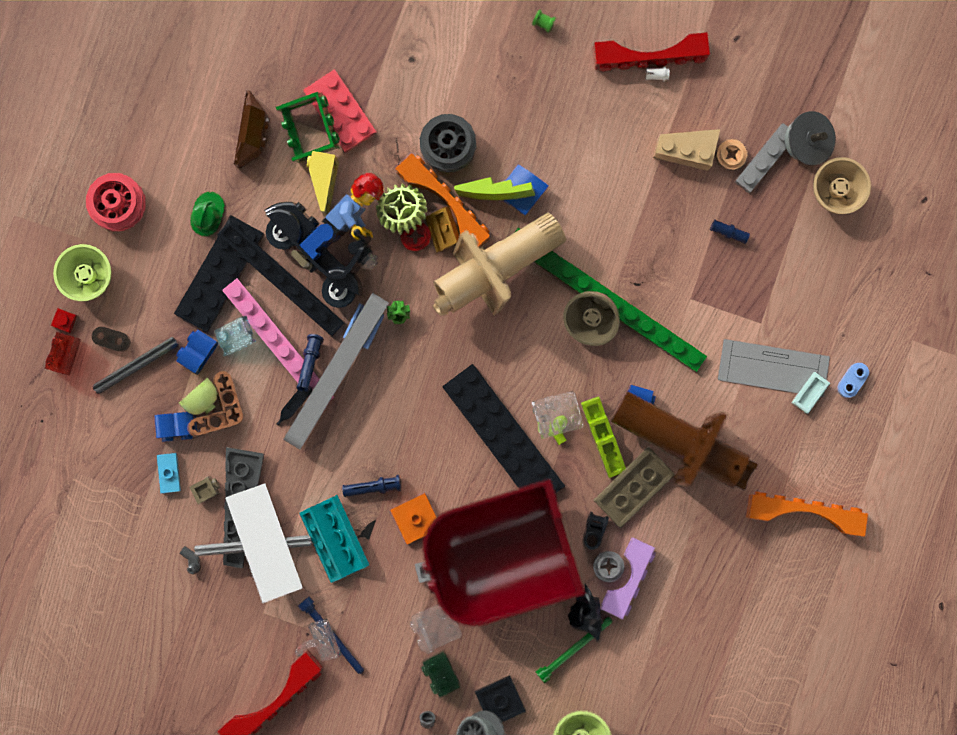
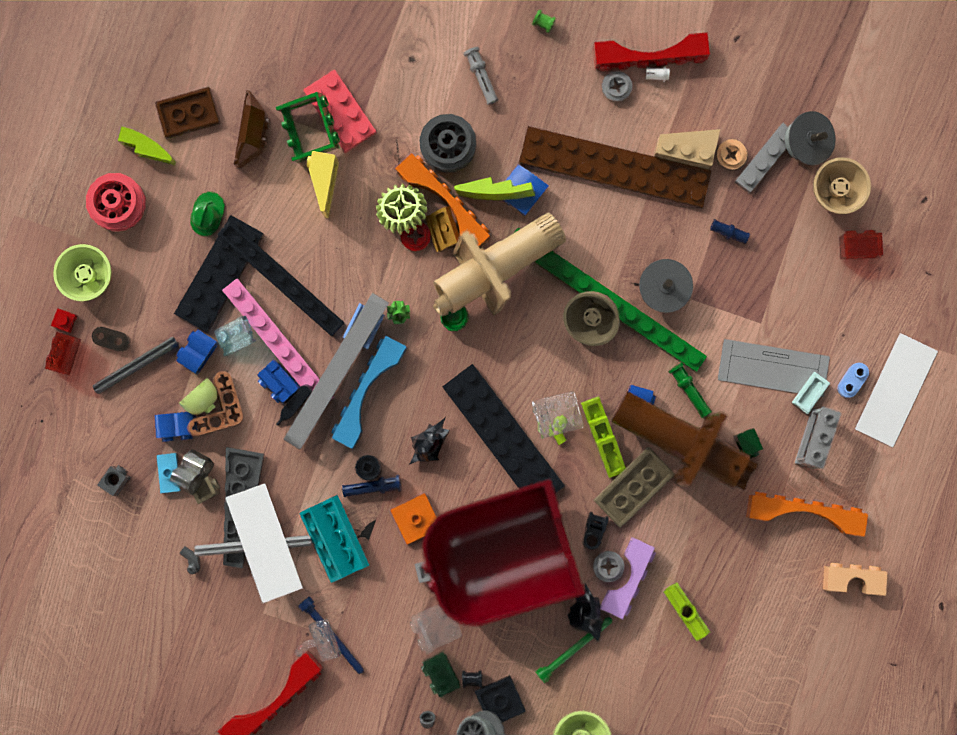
(106, 483): none -> dark grey brick
(144, 146): none -> lime slope
(187, 112): none -> reddish brown tile
(192, 471): none -> clear smoke brick
(278, 381): none -> blue brick
(292, 226): piece -> none
(311, 354): dark blue pin -> none
(368, 467): none -> black wheel
(388, 356): none -> dark azure arch
(429, 443): none -> black hair
(456, 320): none -> green hair
(472, 679): none -> black bush
(479, 66): none -> light grey pin
(615, 167): none -> reddish brown plate
(620, 78): none -> light grey gear
(666, 285): none -> dark grey piece
(685, 382): none -> green pin
(693, 621): none -> lime piece
(749, 442): none -> dark green brick
(820, 440): none -> light grey window
(861, 245): none -> clear red brick
(872, 580): none -> light nougat arch
(896, 390): none -> white sticker

